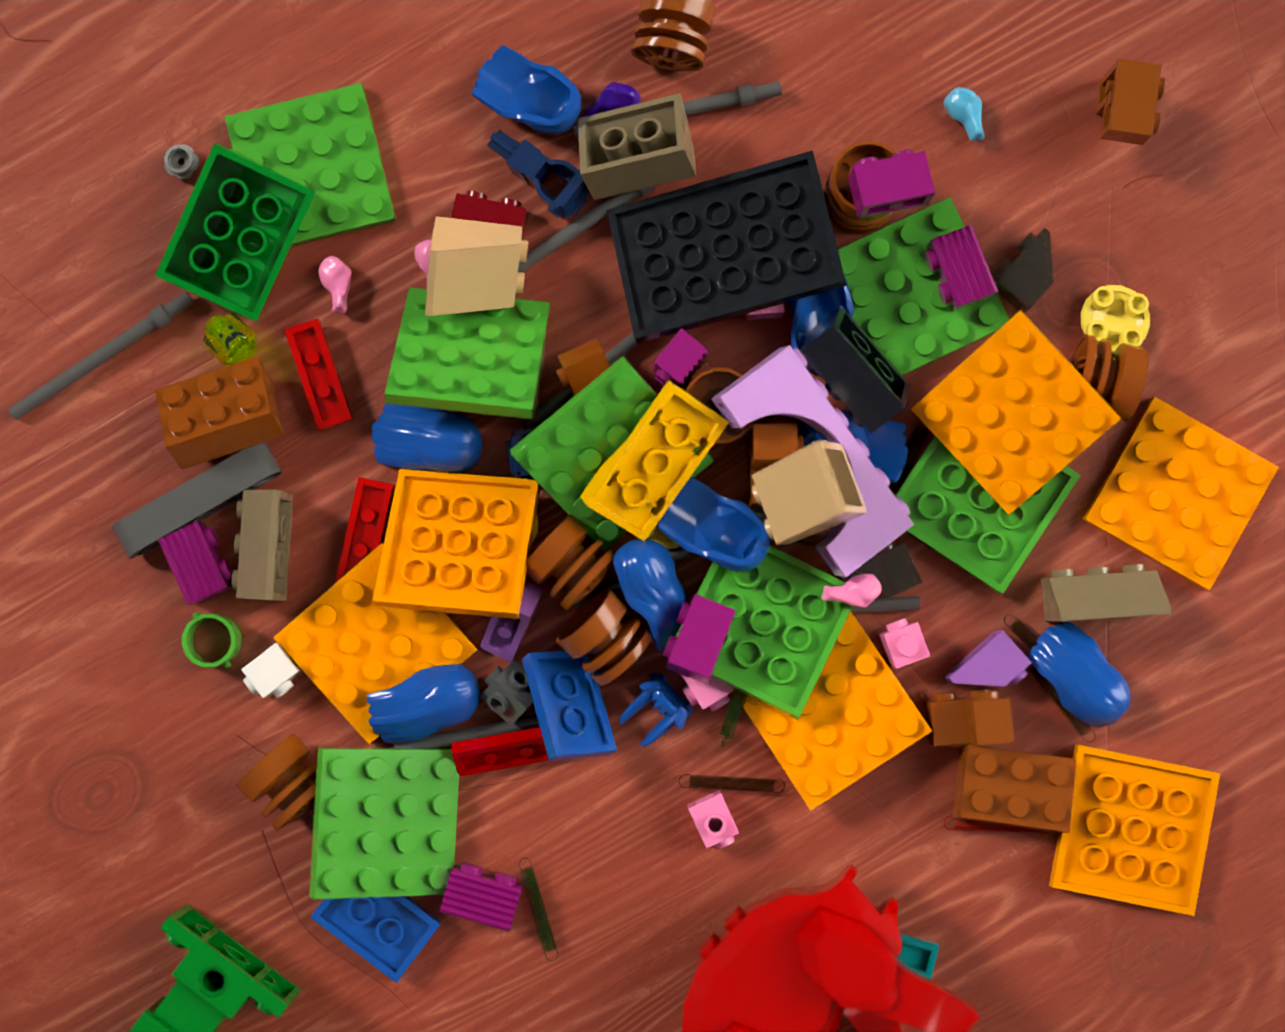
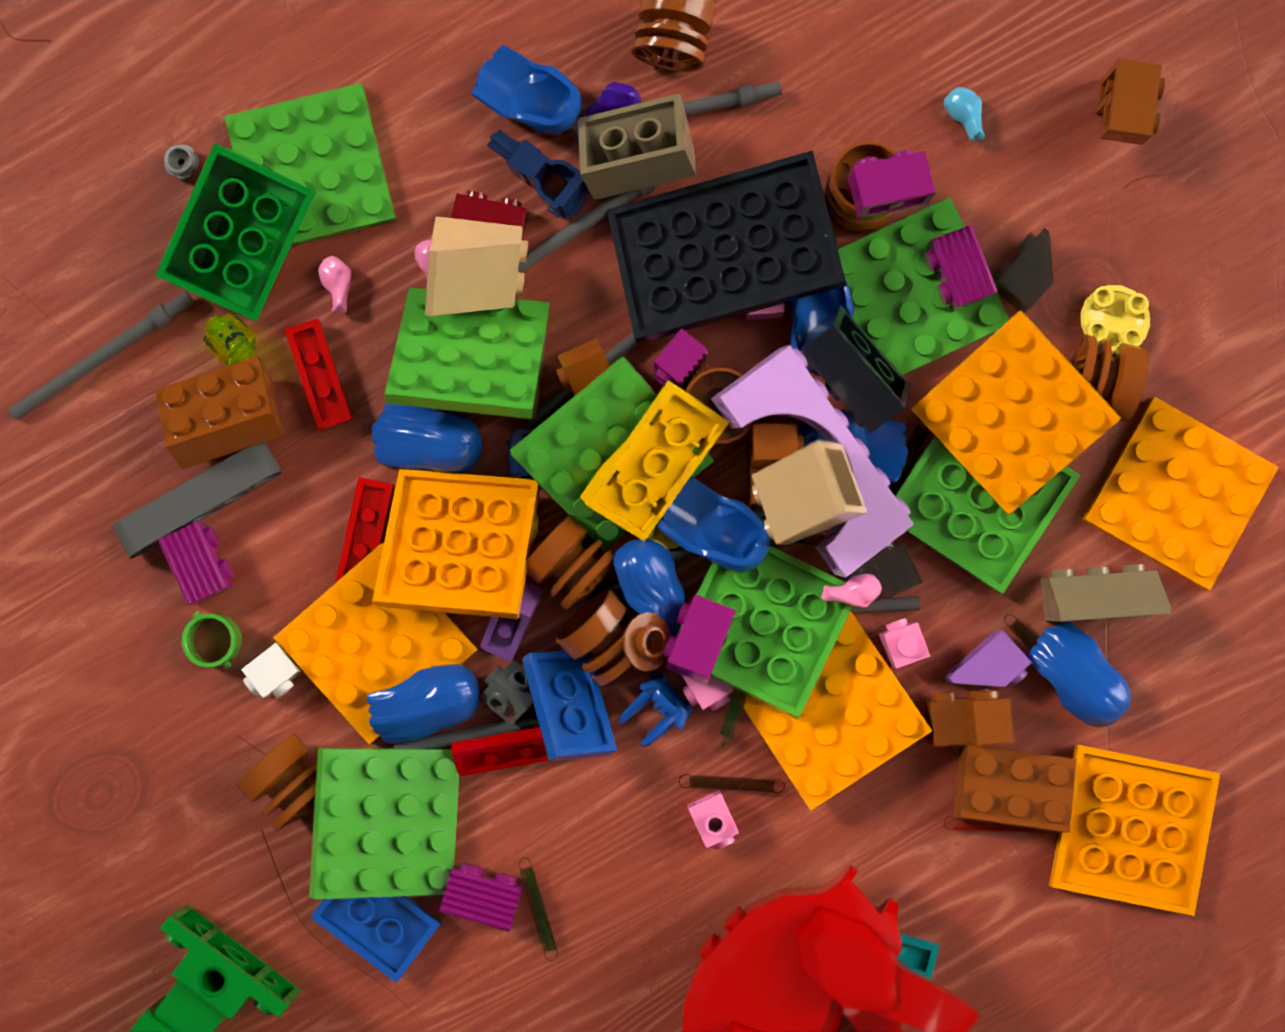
(263, 545): dark tan slope -> none
(635, 639): none -> dark orange piece
(1054, 694): dark brown piece -> none

